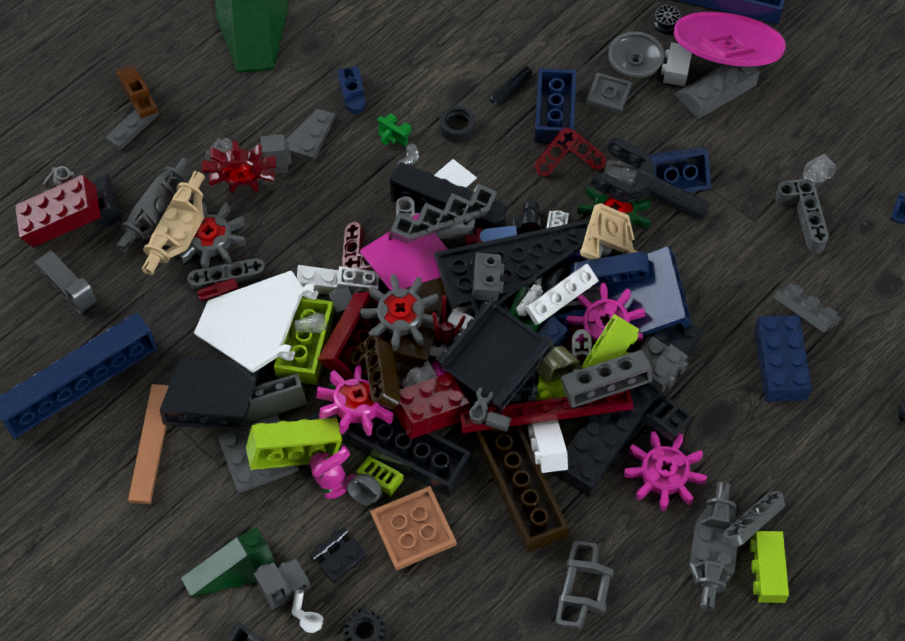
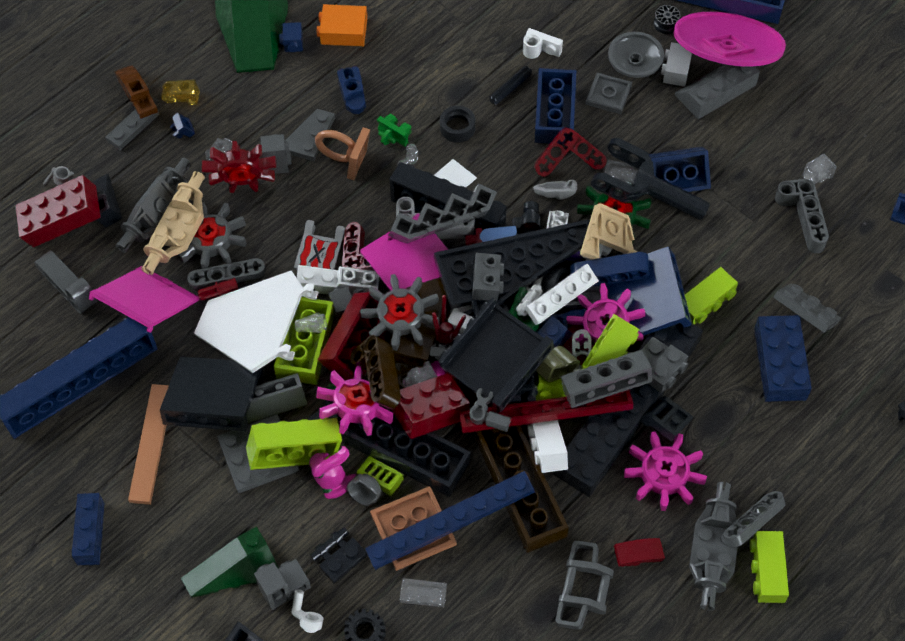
(88, 529): none -> dark blue brick
(145, 297): none -> dark pink door
(180, 91): none -> clear yellow leg
(182, 126): none -> dark blue tile
(292, 37): none -> dark blue brick
(319, 250): none -> flag
(342, 25): none -> orange brick
(355, 152): none -> nougat tile
(423, 592): none -> clear plate
(449, 520): none -> dark blue plate
(536, 42): none -> white plate
(556, 189): none -> light grey arm
(638, 551): none -> dark red slope
(710, 295): none -> lime brick

